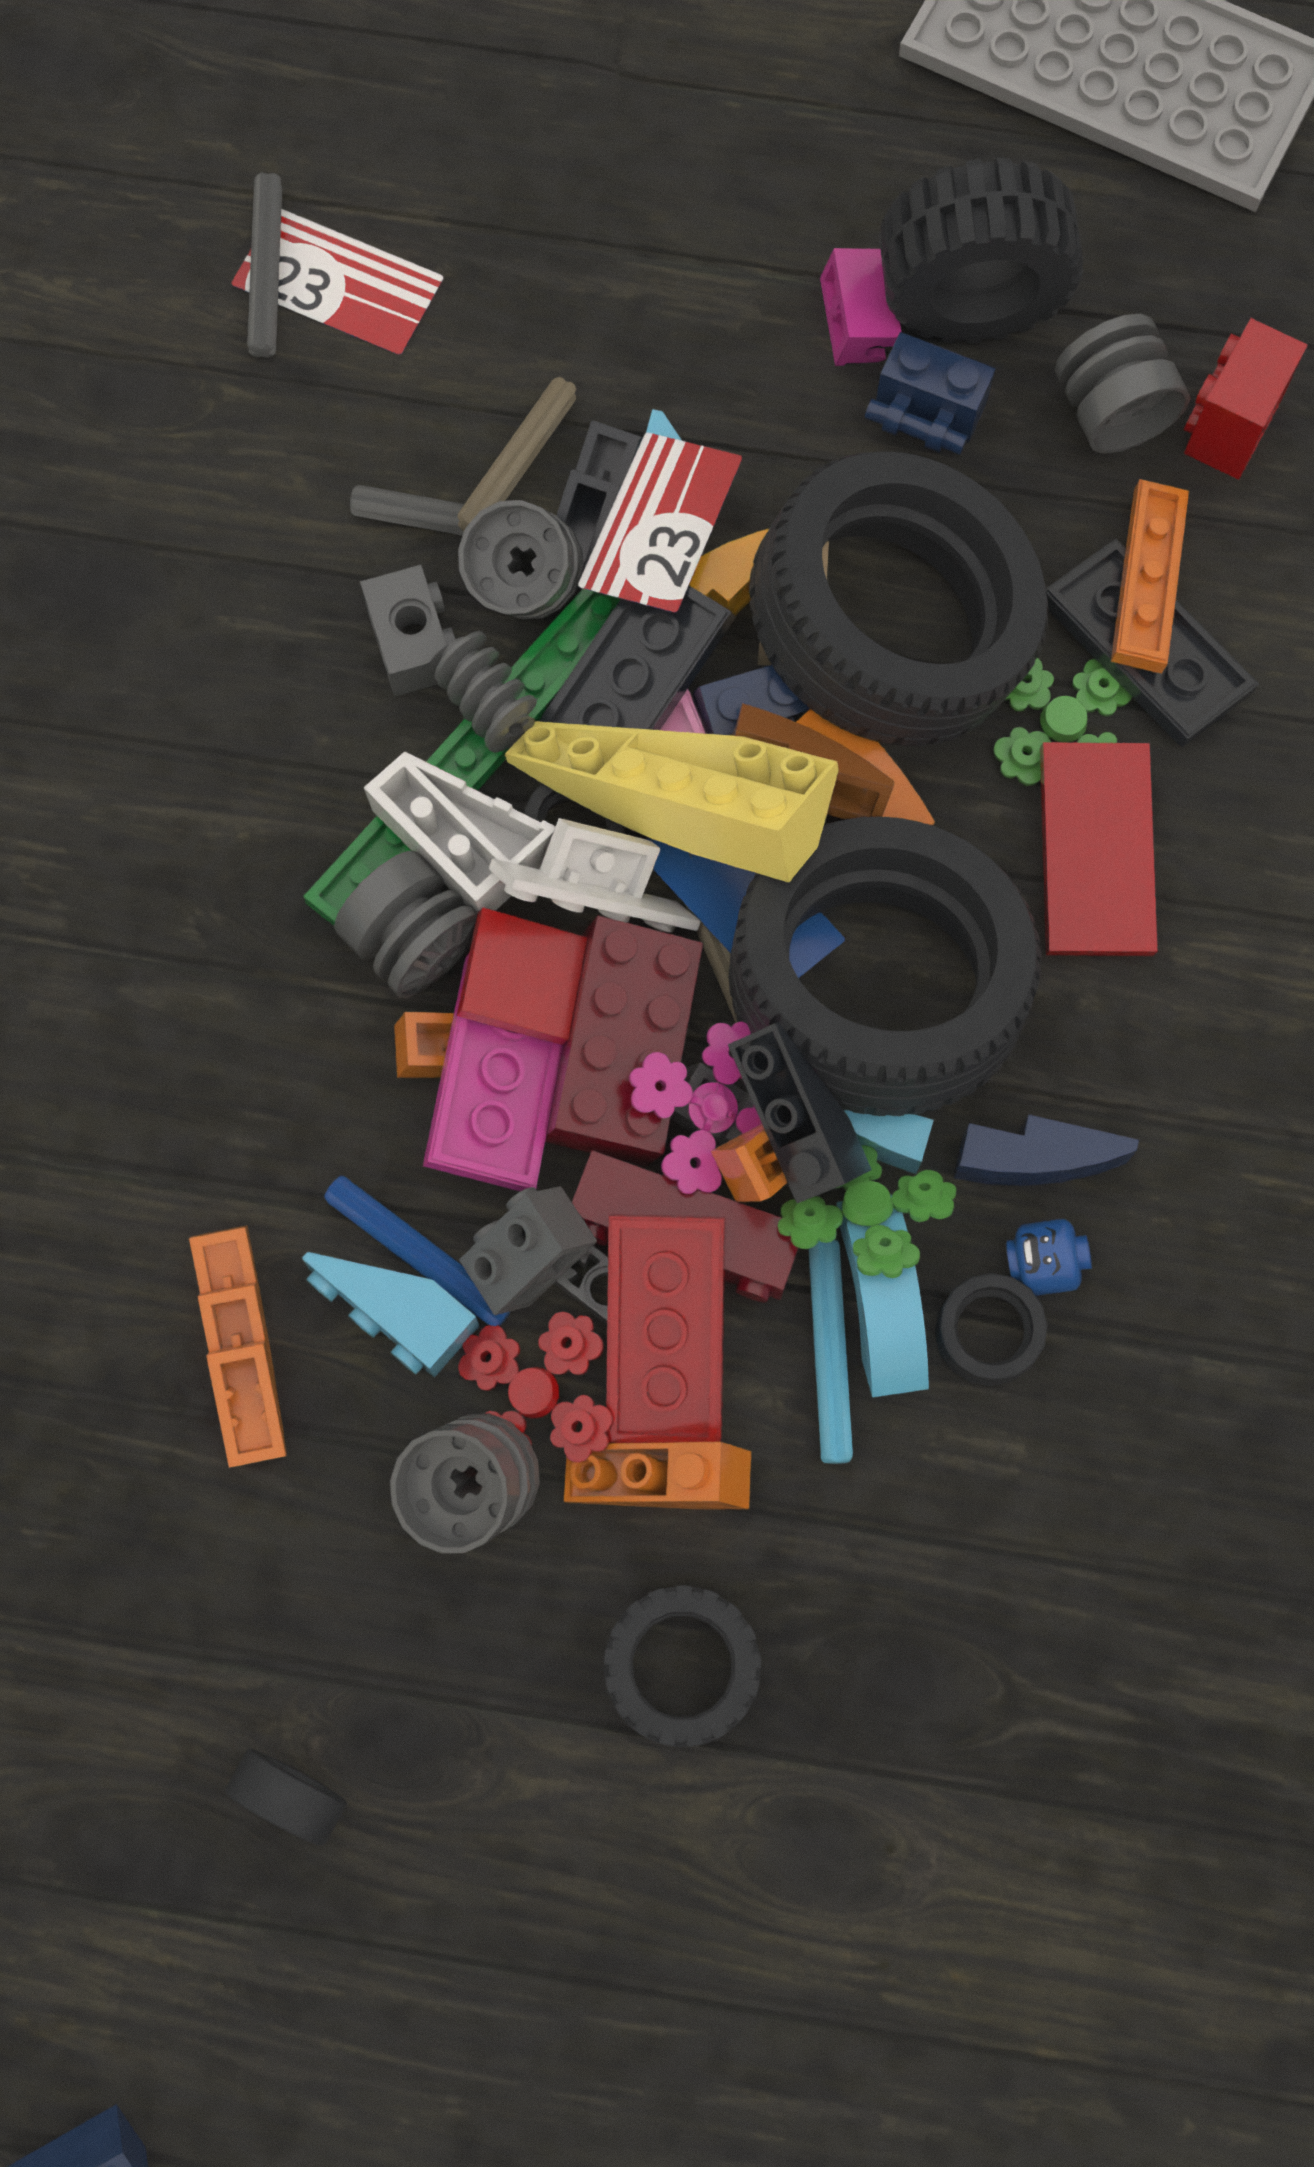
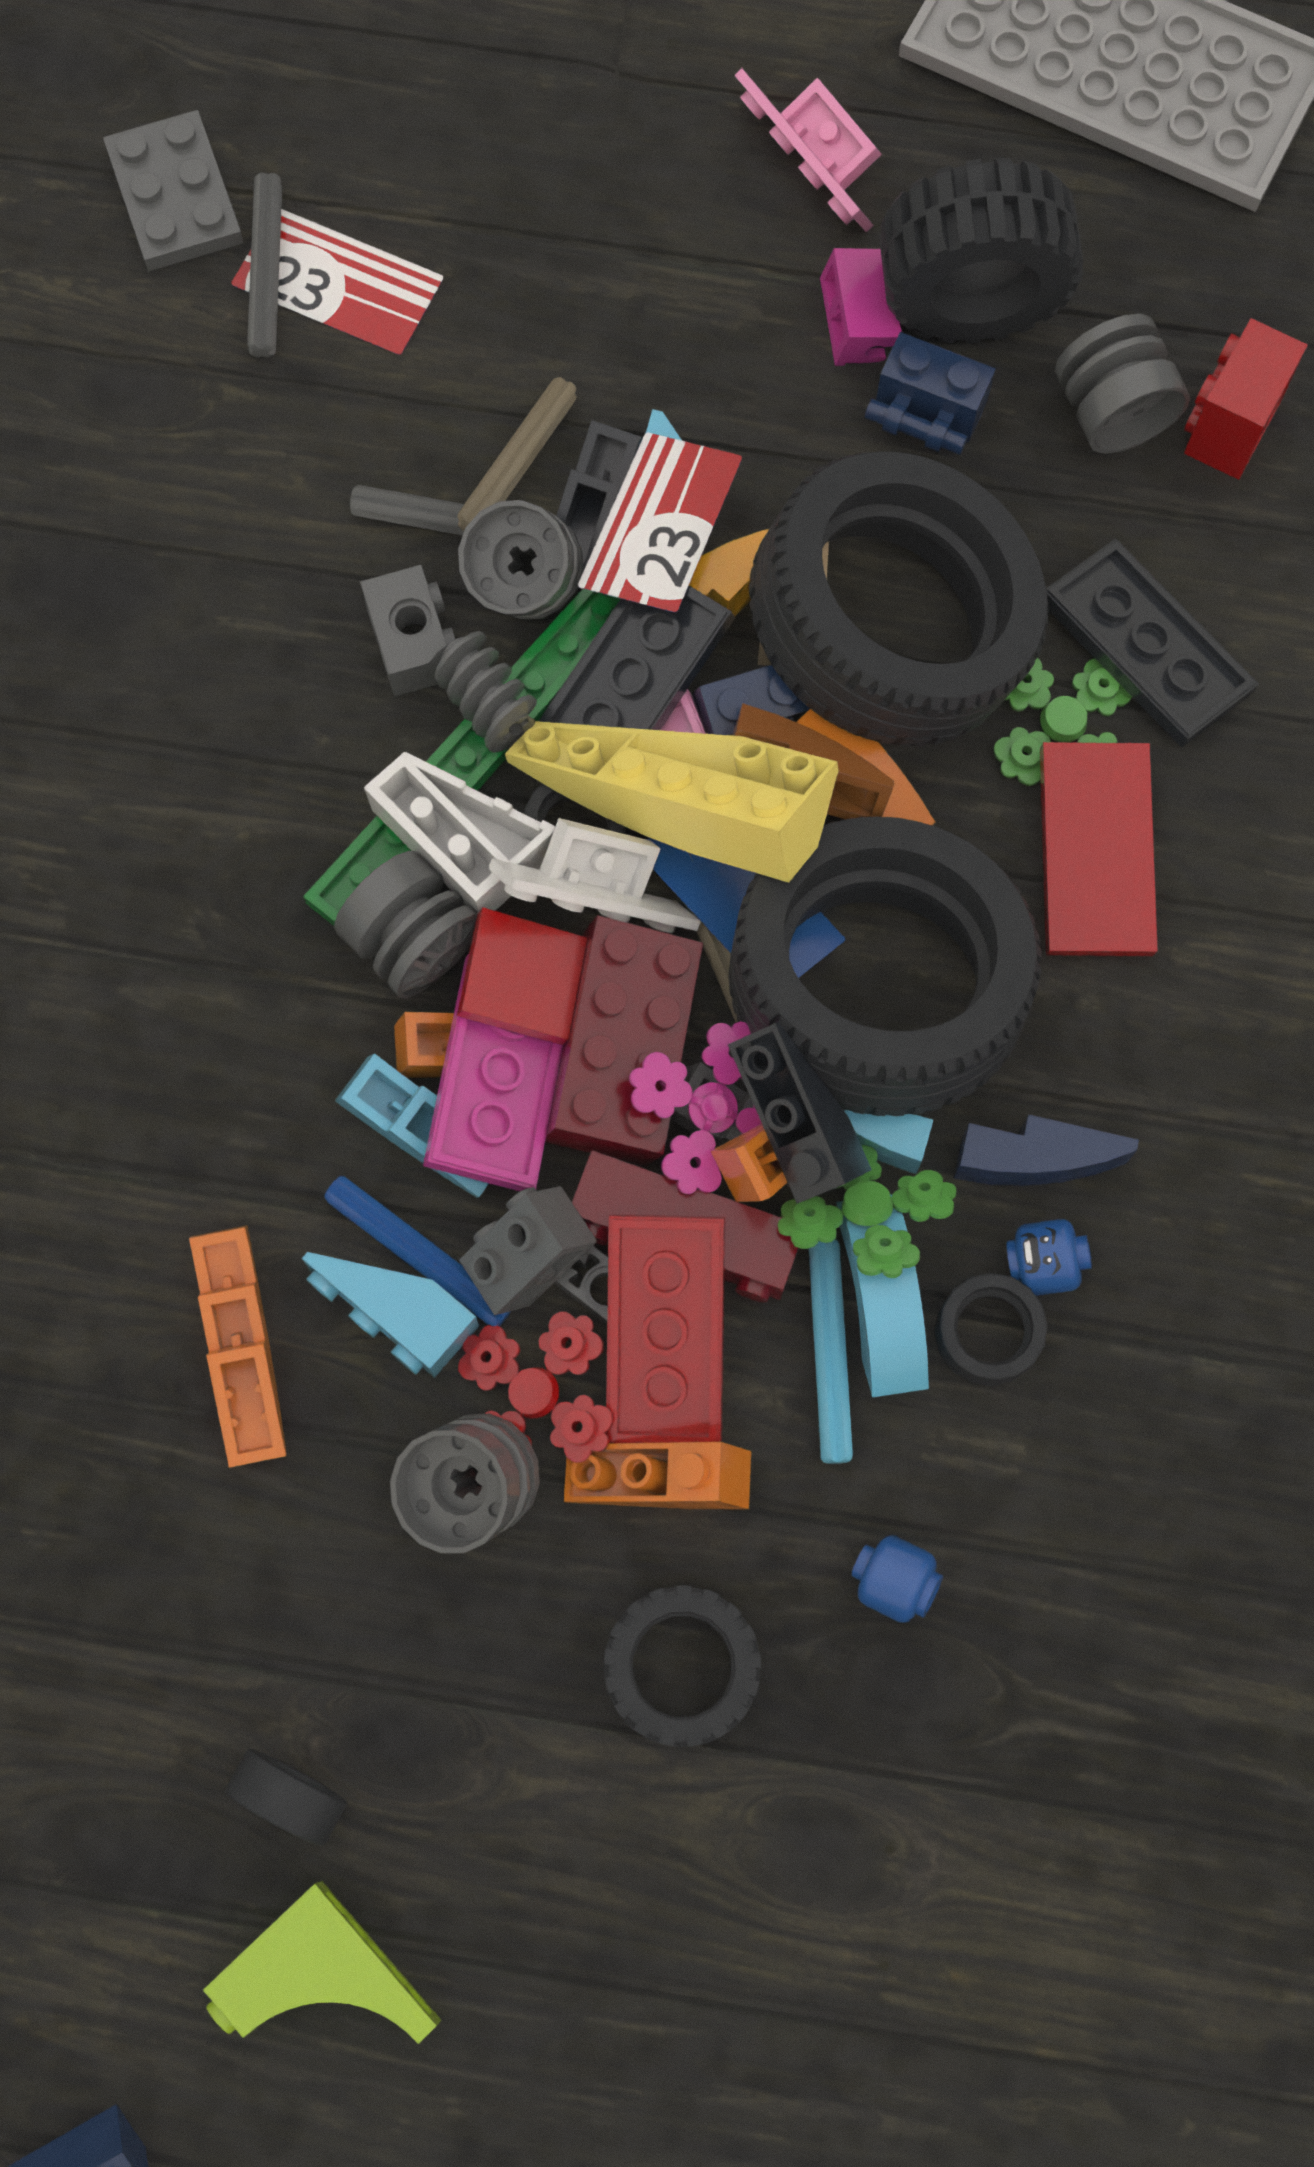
(173, 190): none -> dark grey plate
(310, 1958): none -> lime arch
(397, 1111): none -> medium azure slope
(824, 136): none -> bright pink bracket
(897, 1579): none -> blue head
(1150, 576): orange tile -> none

